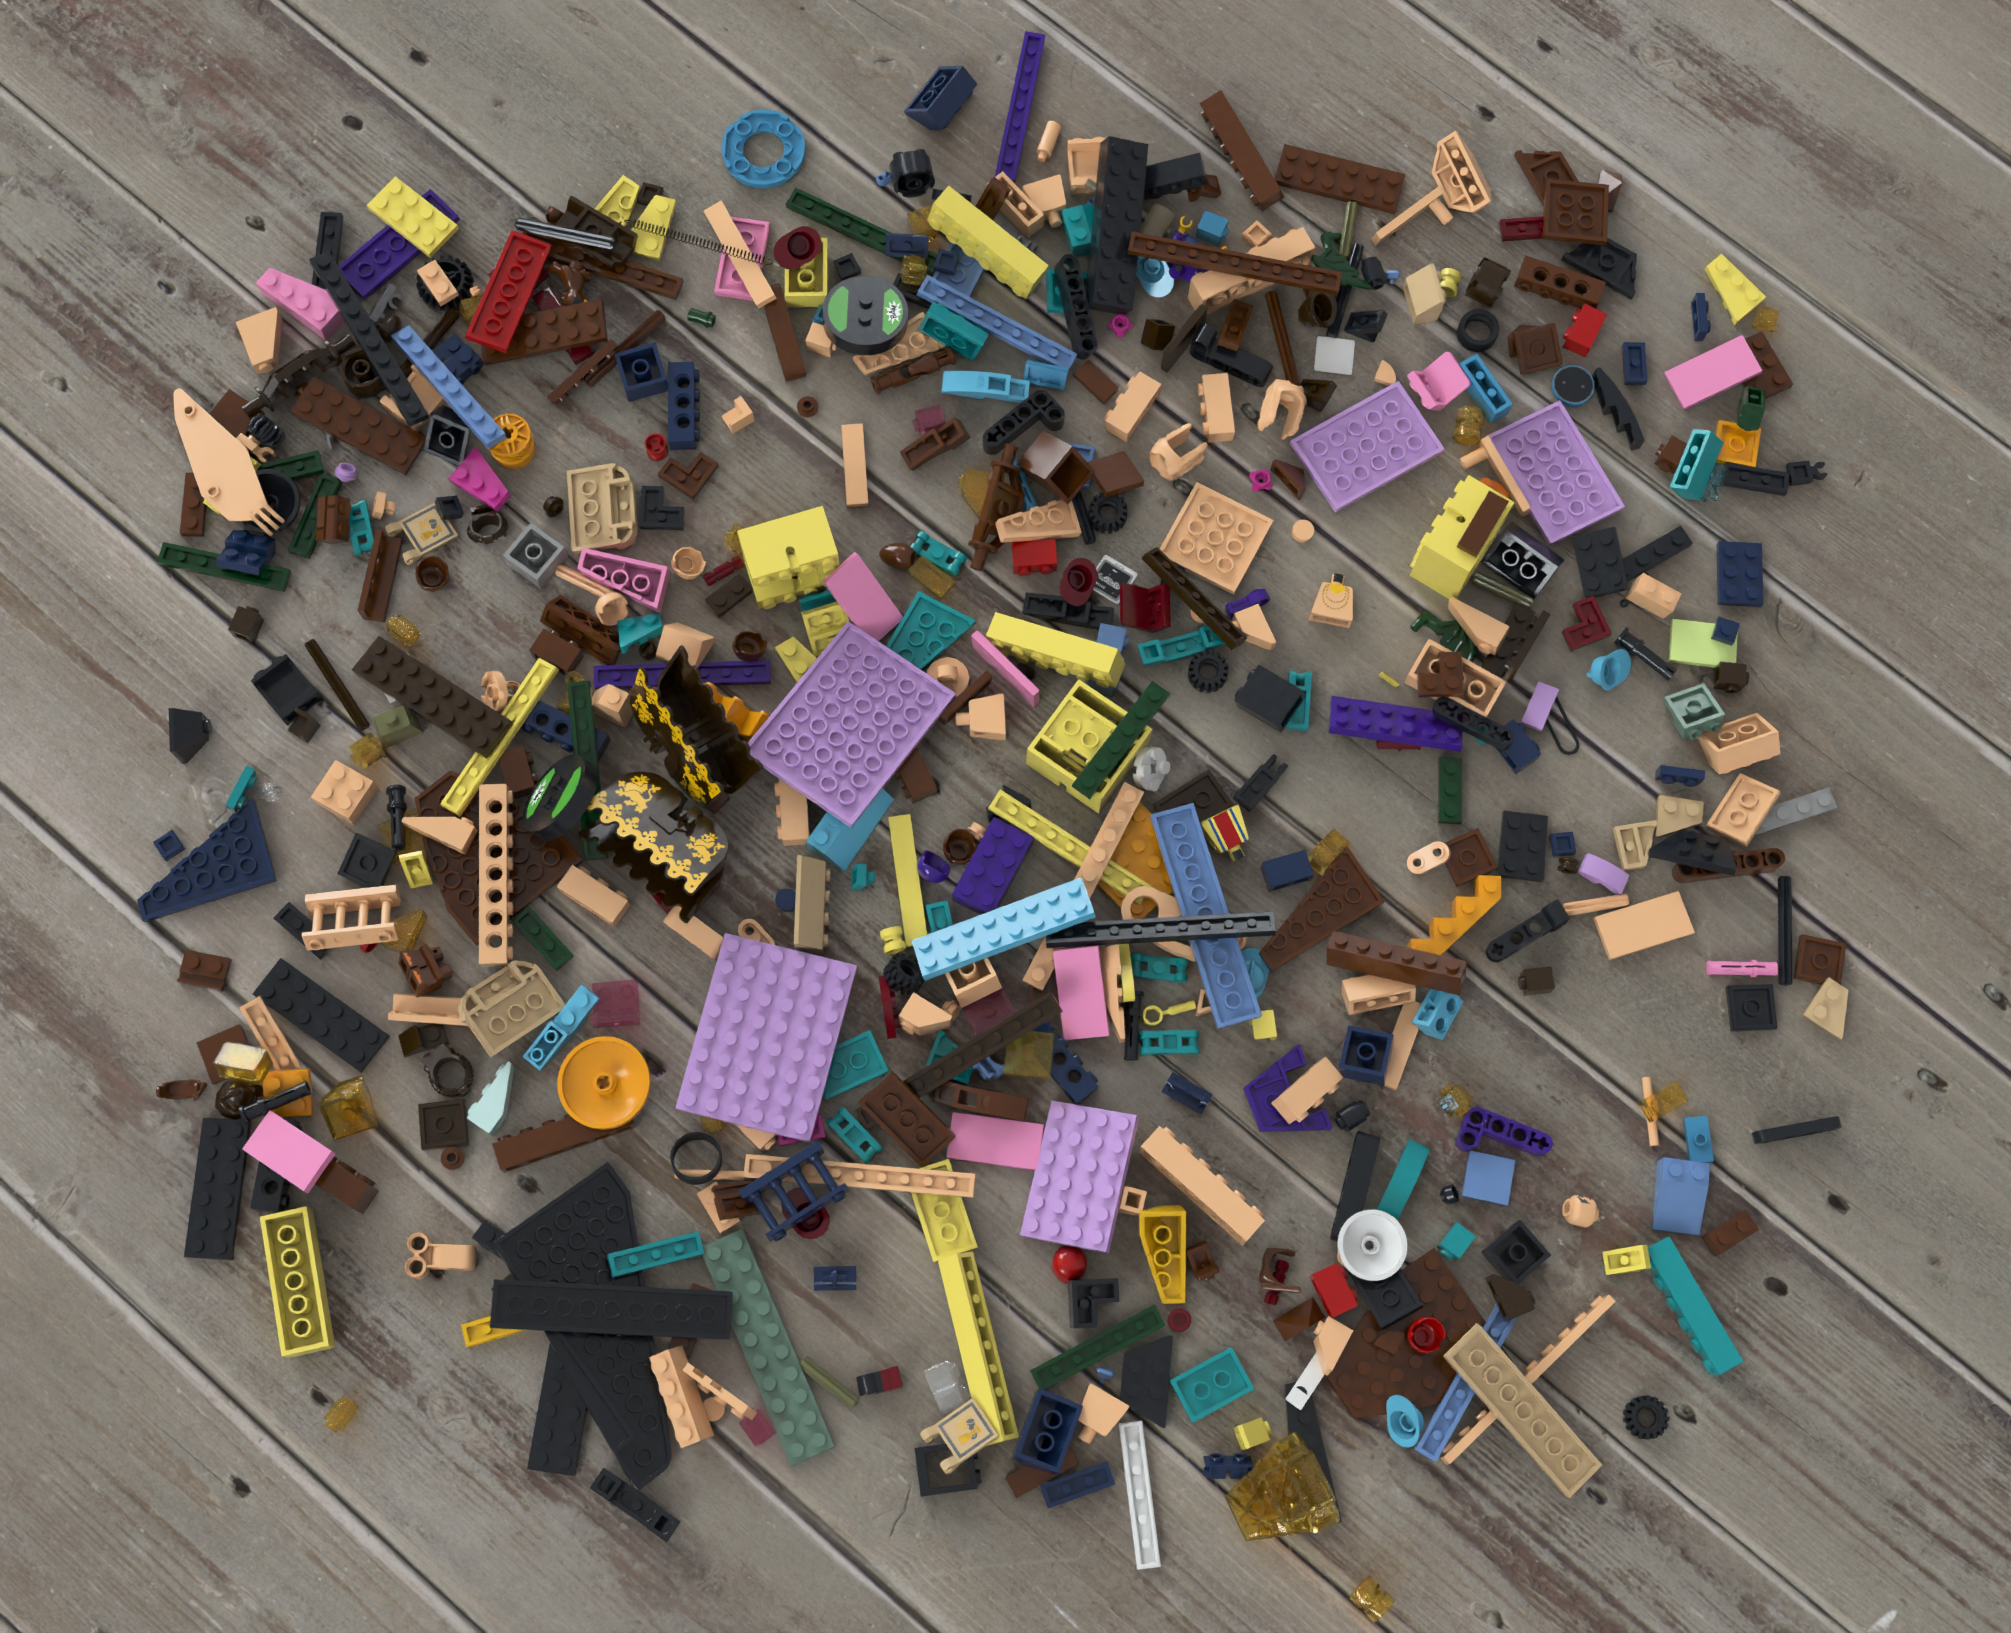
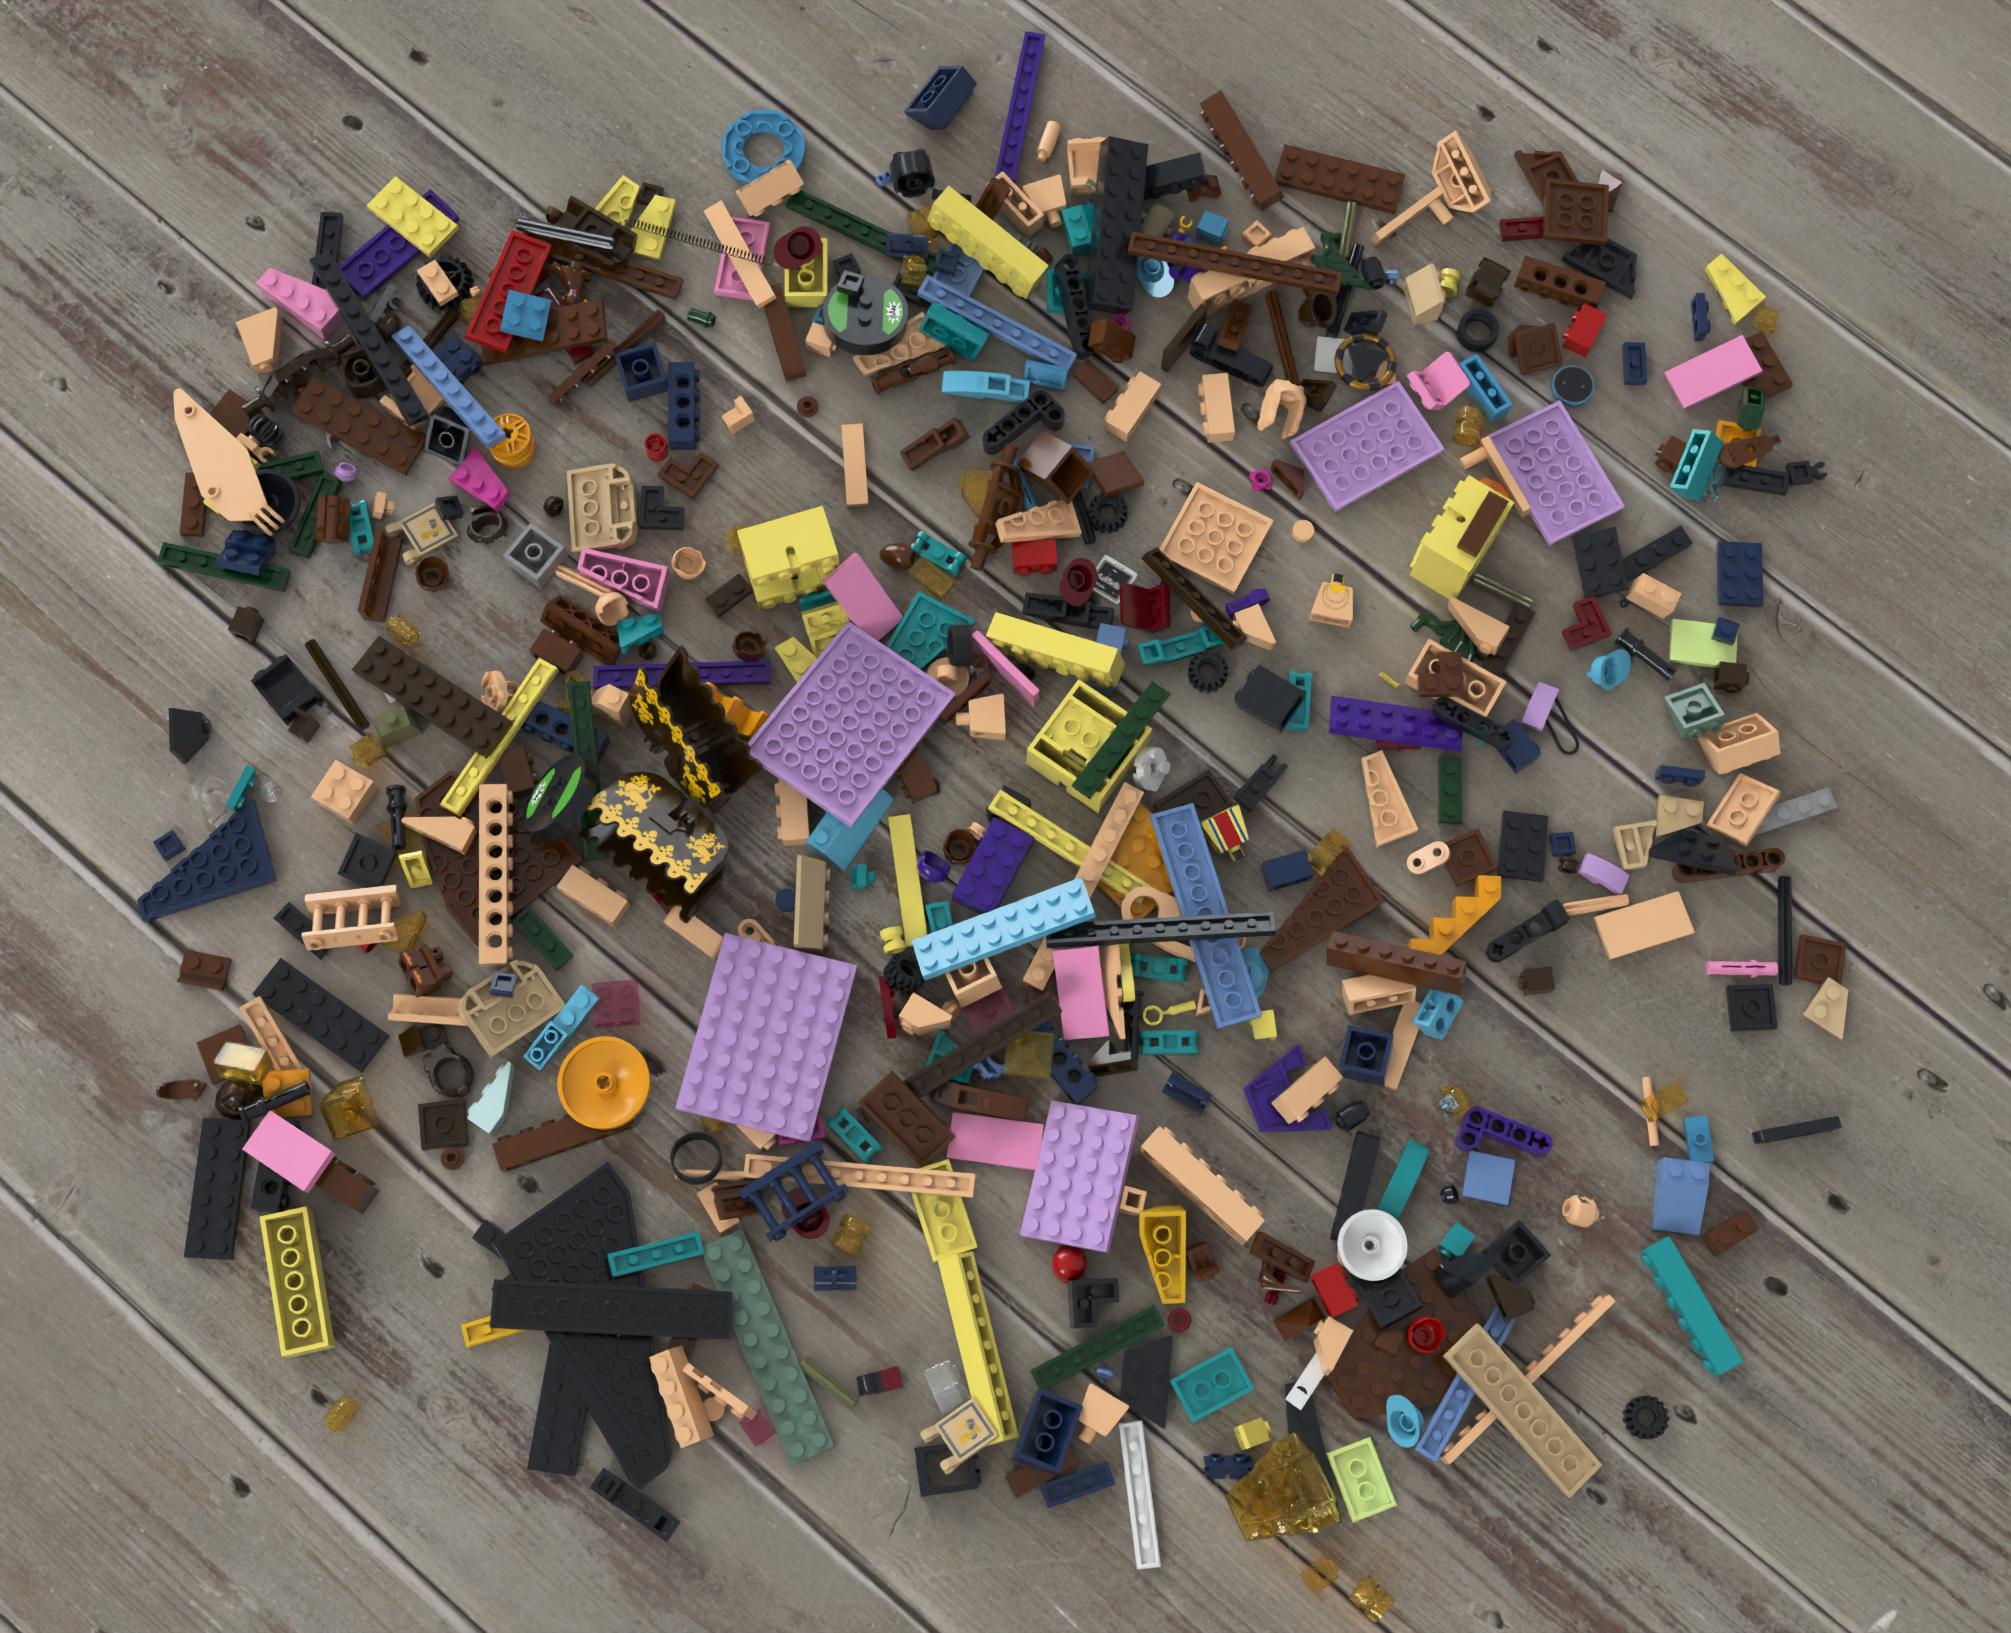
(439, 1256): light nougat piece -> none
(503, 984): none -> dark blue tile
(525, 315): none -> dark azure plate
(694, 641): light nougat slope -> none
(723, 570): dark red axle -> none
(770, 188): none -> light nougat brick
(850, 283): none -> black plate
(851, 1233): none -> clear yellow wheel
(854, 1065): teal plate -> none
(928, 419): clear pink brick -> none
(959, 645): none -> black tyre
(979, 664): none -> reddish brown piece
(1044, 255): none -> reddish brown hinge
(1109, 1062): none -> dark brown slope
(1111, 340): none -> reddish brown brick
(1157, 334): dark brown panel -> none
(1174, 465): light nougat piece -> none
(1282, 1257): none -> reddish brown plate
(1311, 1578): none -> clear yellow brick
(1361, 1479): none -> yellowish green tile
(1365, 361): none -> piece
(1386, 803): none -> light nougat wing
(1463, 1271): none -> black slope
(1522, 560): black slope -> none
(1528, 640): dark brown plate -> none
(1614, 403): black slope -> none
(1626, 1260): light yellow slope -> none
(1739, 450): none -> reddish brown piece

